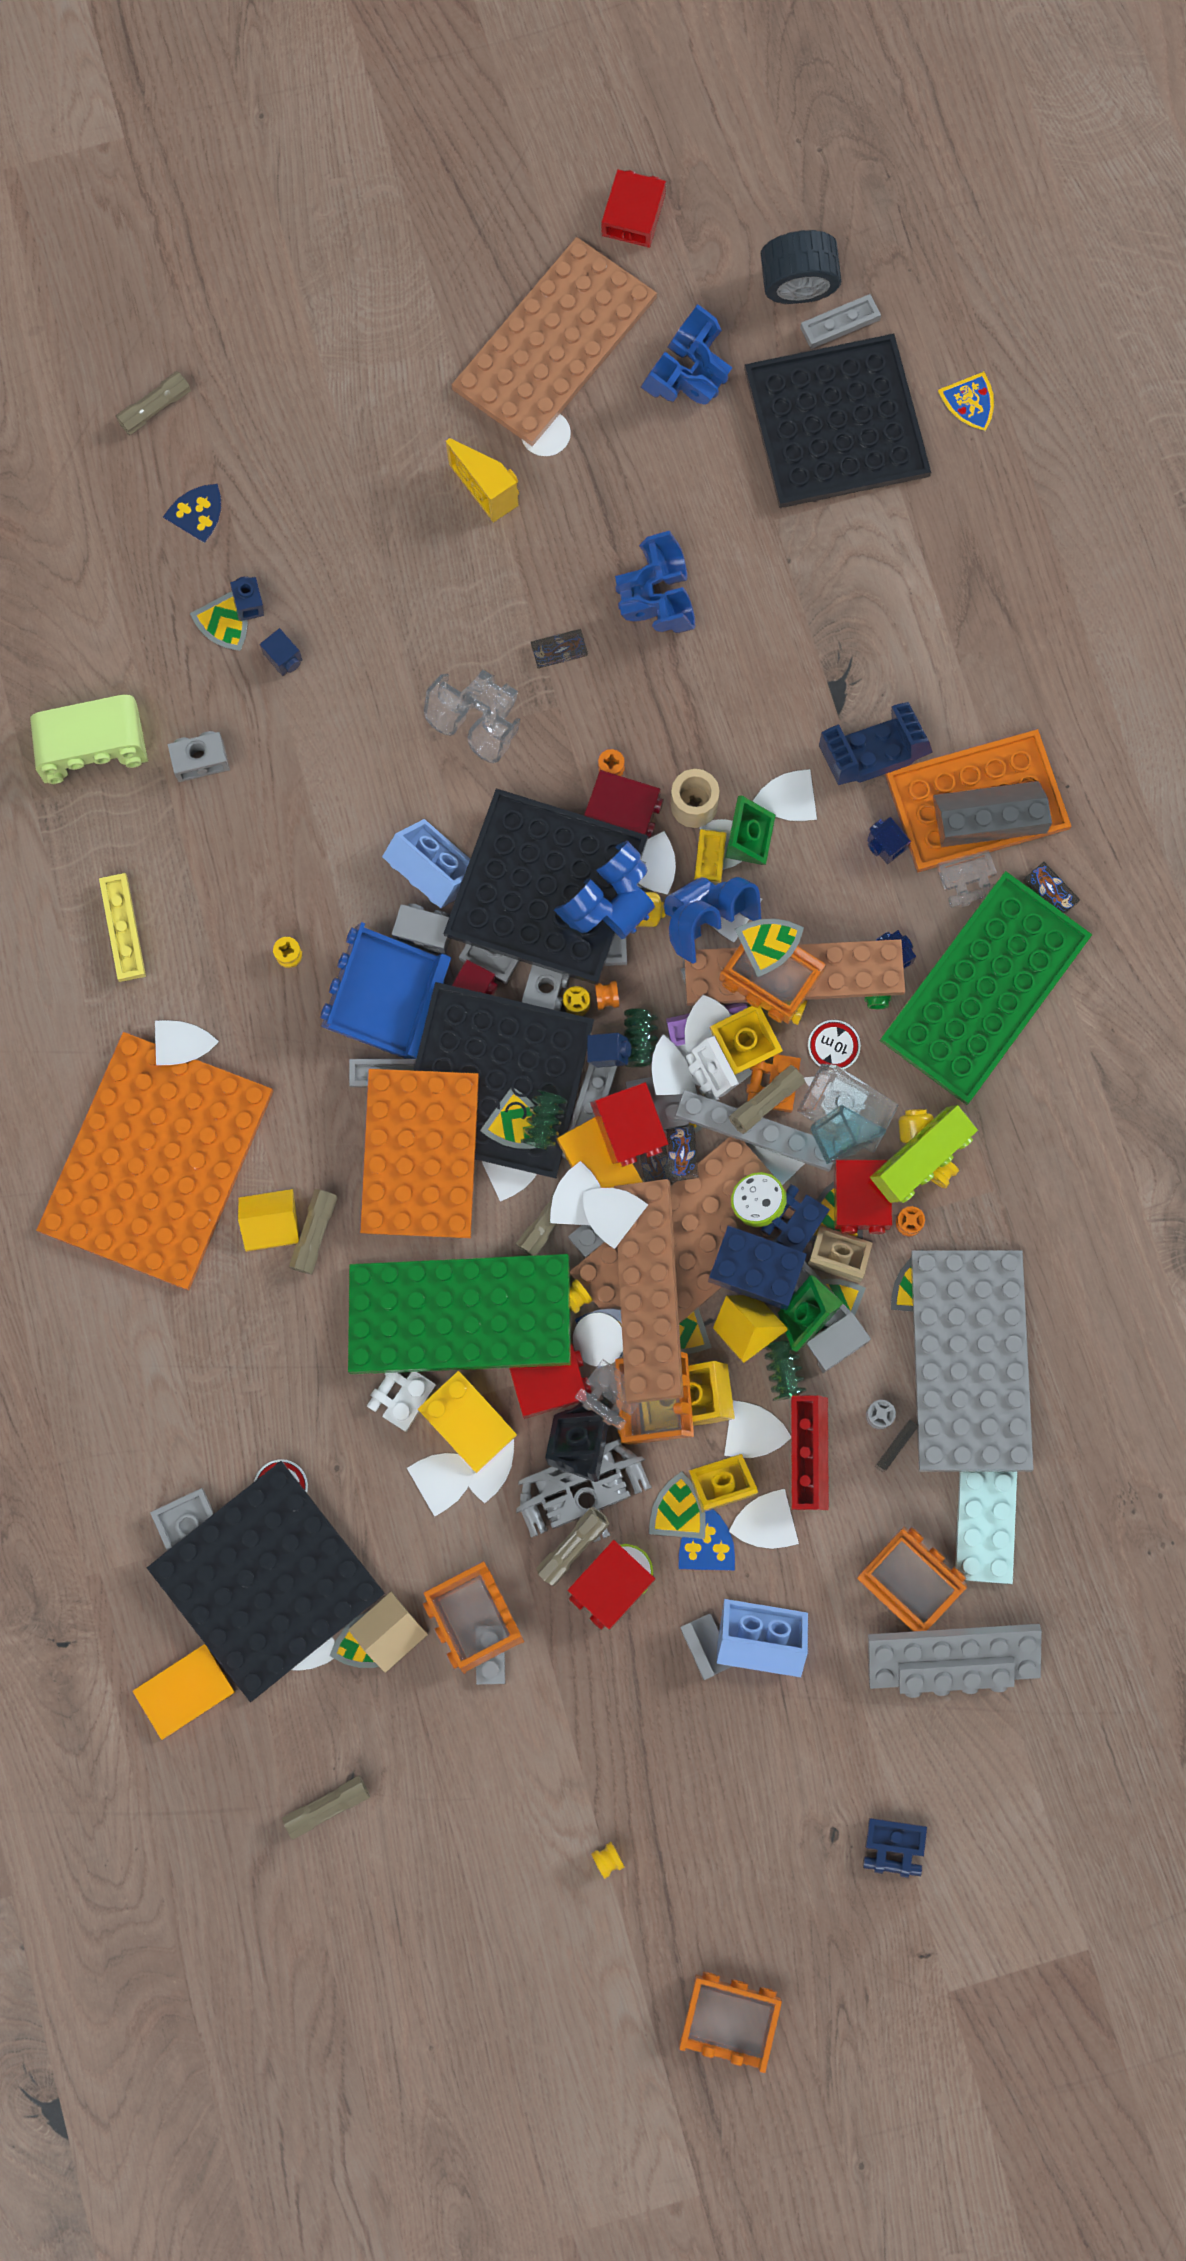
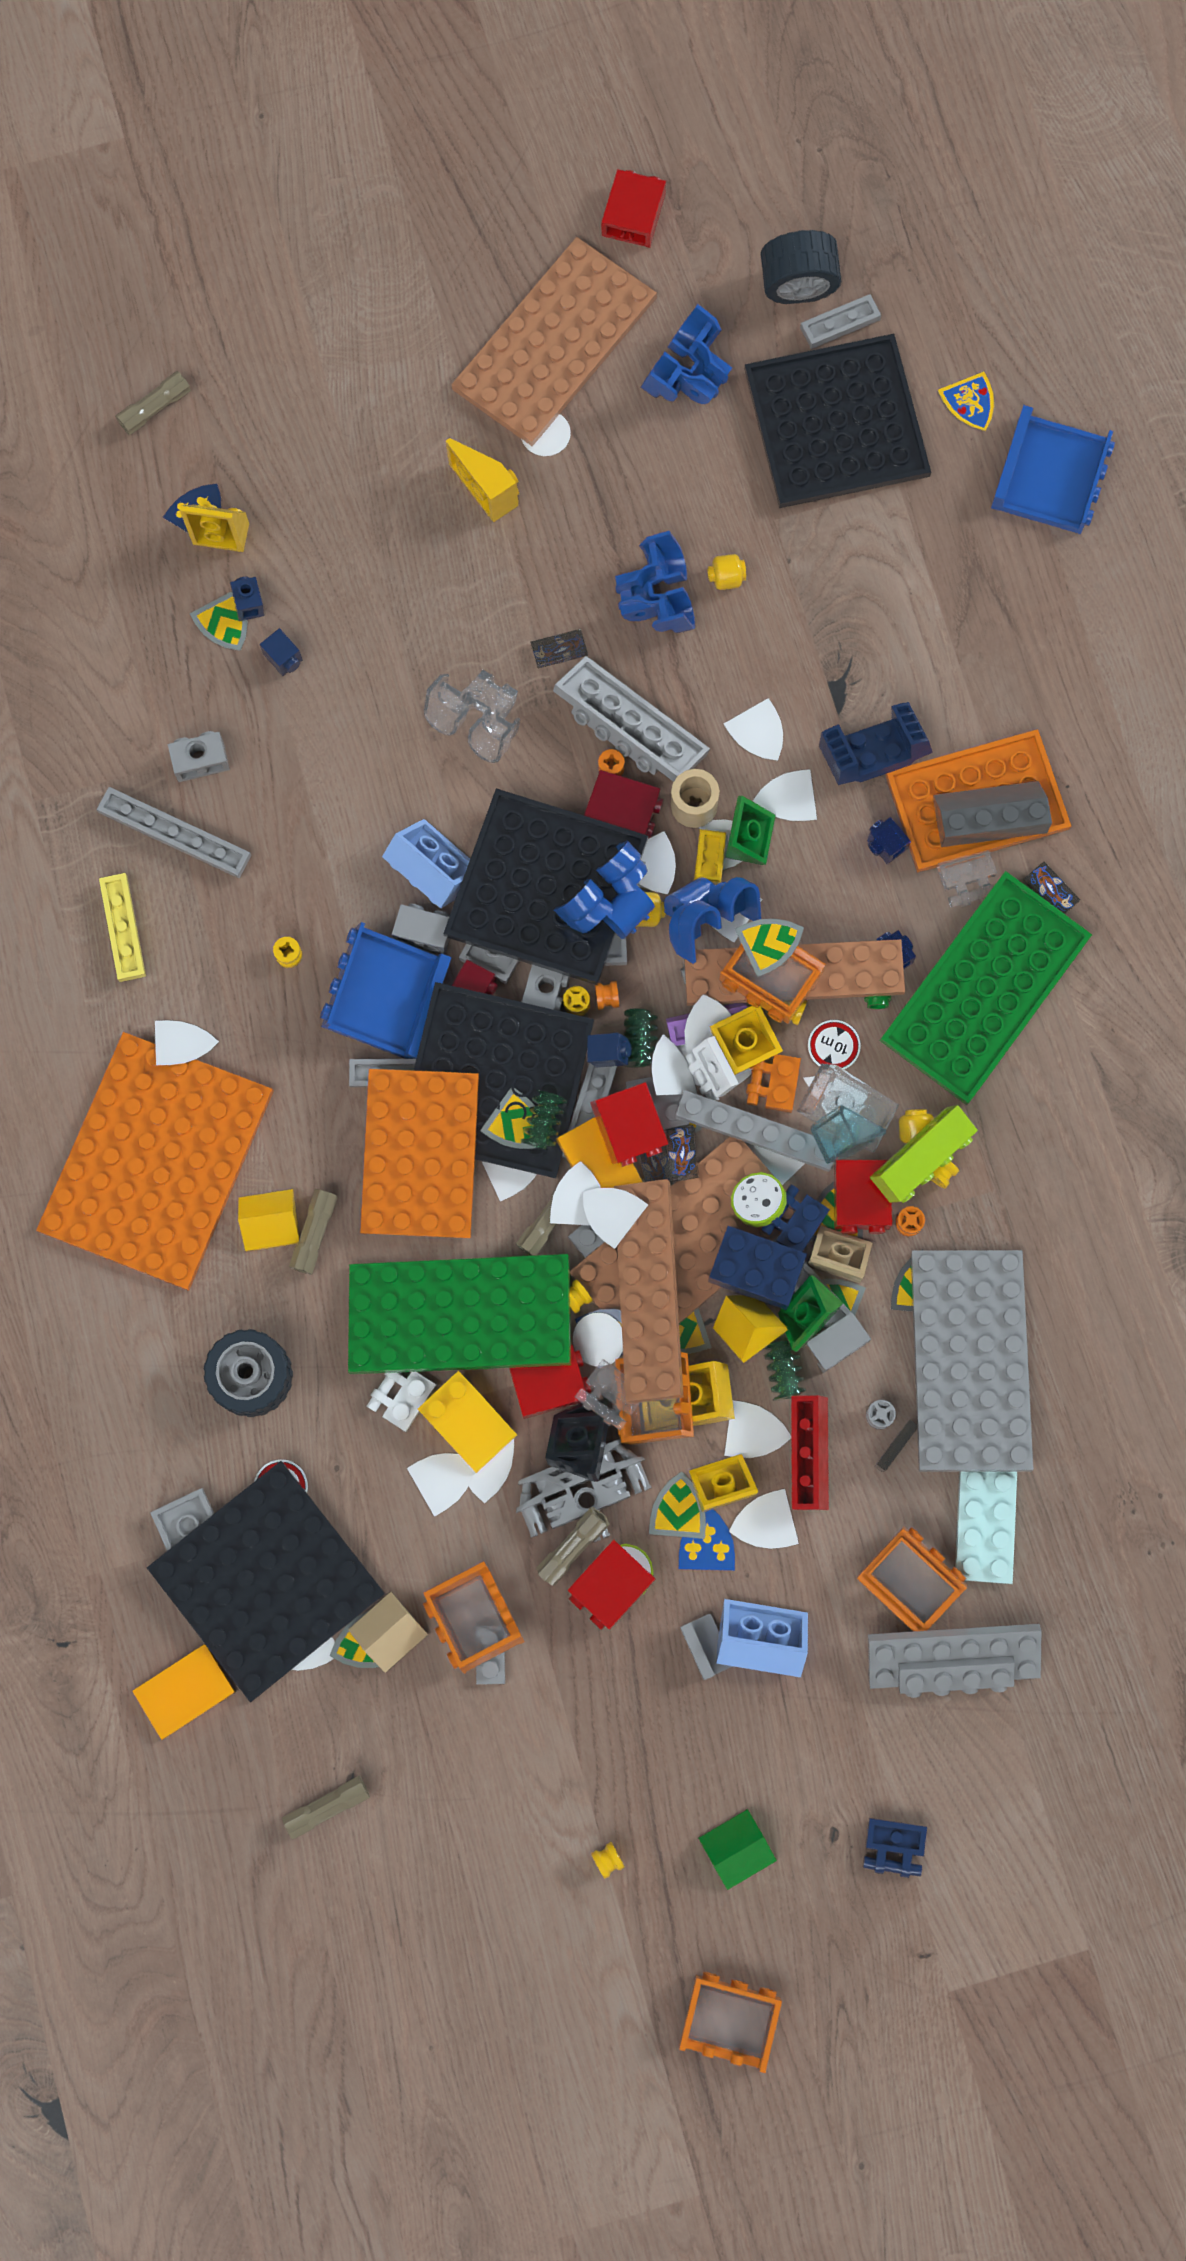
(87, 735): yellowish green windscreen -> none
(174, 832): none -> light grey plate
(216, 526): none -> yellow slope
(230, 1360): none -> wheel
(629, 721): none -> light grey plate
(727, 572): none -> yellow head
(737, 1849): none -> green slope
(754, 1109): dark tan axle -> none
(758, 730): none -> white sticker
(1052, 473): none -> blue panel

